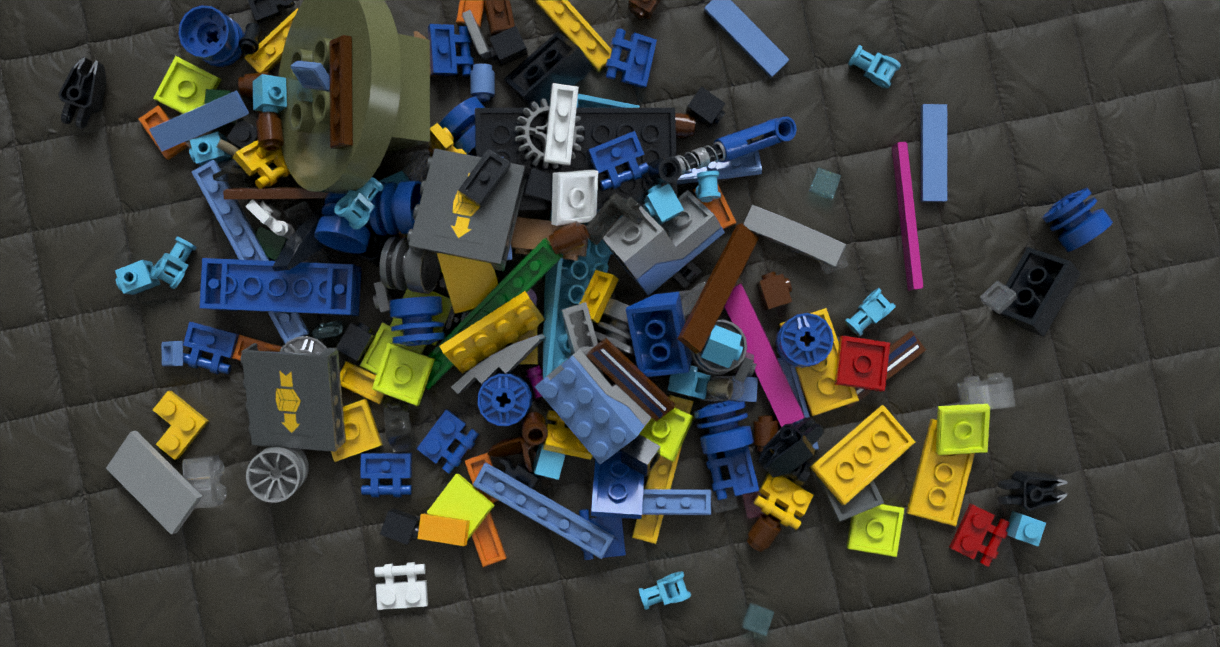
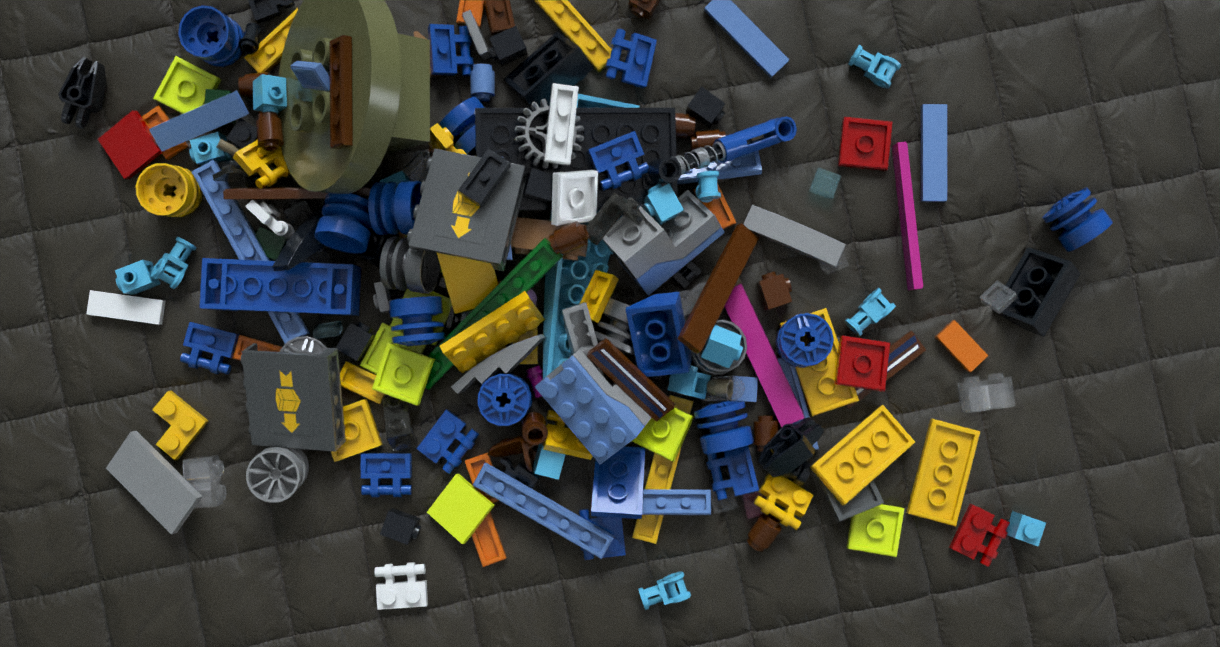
(126, 307): none -> white tile
(130, 145): none -> red tile
(156, 186): none -> yellow wheel
(172, 353): medium blue tile -> none
(358, 204): medium azure connector -> none
(443, 529): light orange tile -> none
(641, 454): black brick -> none
(705, 138): none -> reddish brown brick
(745, 368): dark grey plate -> none
(758, 619): clear light blue tile -> none
(865, 143): none -> red tile
(961, 346): none -> orange tile
(962, 429): neon yellow tile -> none
(1032, 490): black hinge -> none

